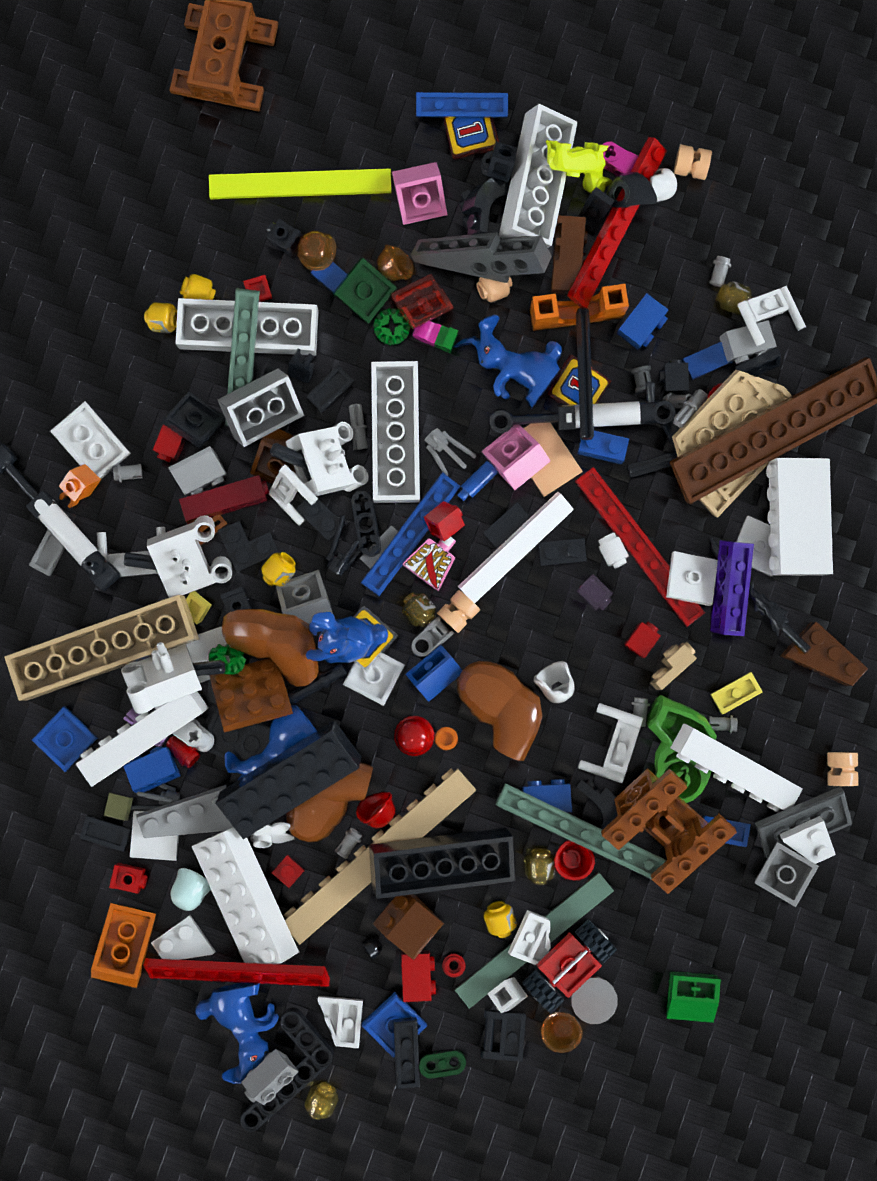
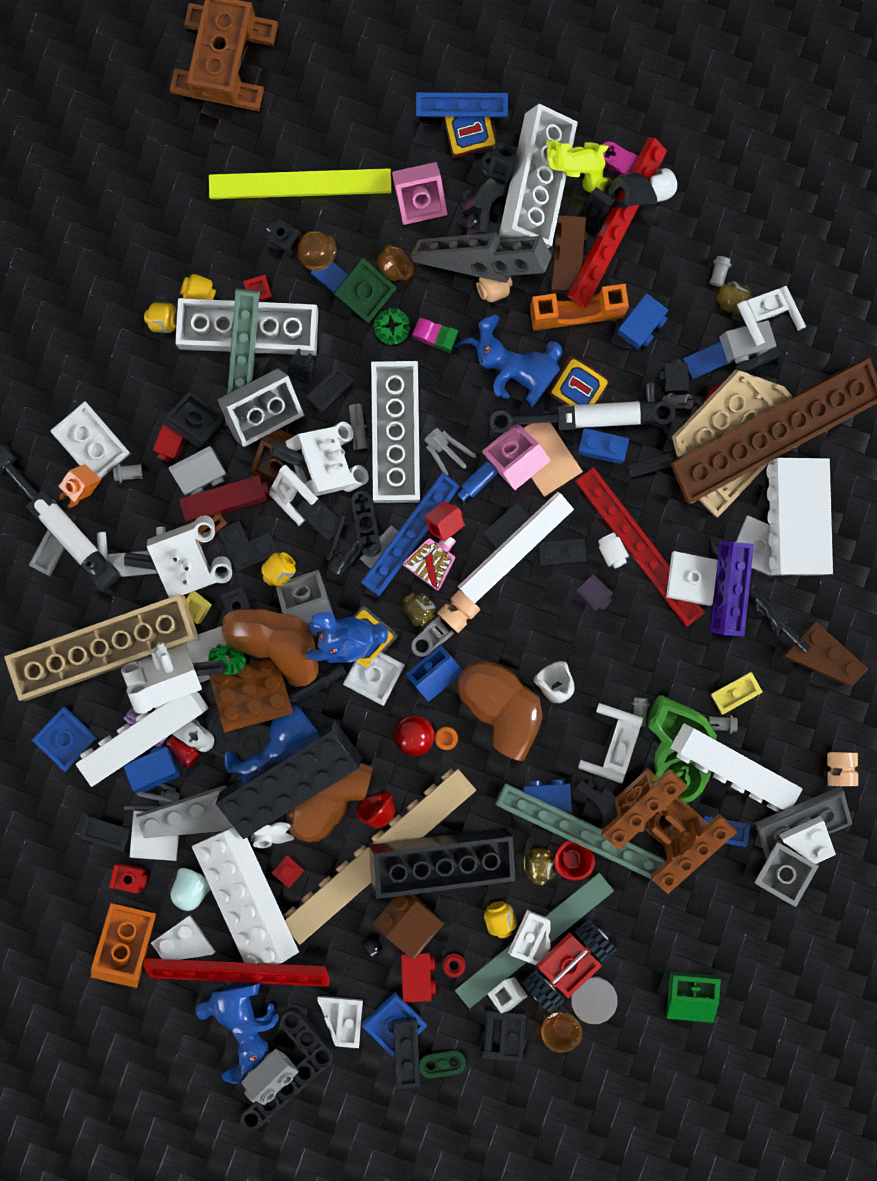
(118, 806): olive tile -> none
(321, 1101): clear yellow head -> none
(348, 843): light grey pin -> none
(421, 301): clear red slope -> none
(584, 374): black axle -> none
(641, 376): dark grey bush -> none
(643, 639): red brick -> none
(676, 660): tan plate -> none
(690, 407): light grey axle -> none
(692, 162): light nougat wheel -> none

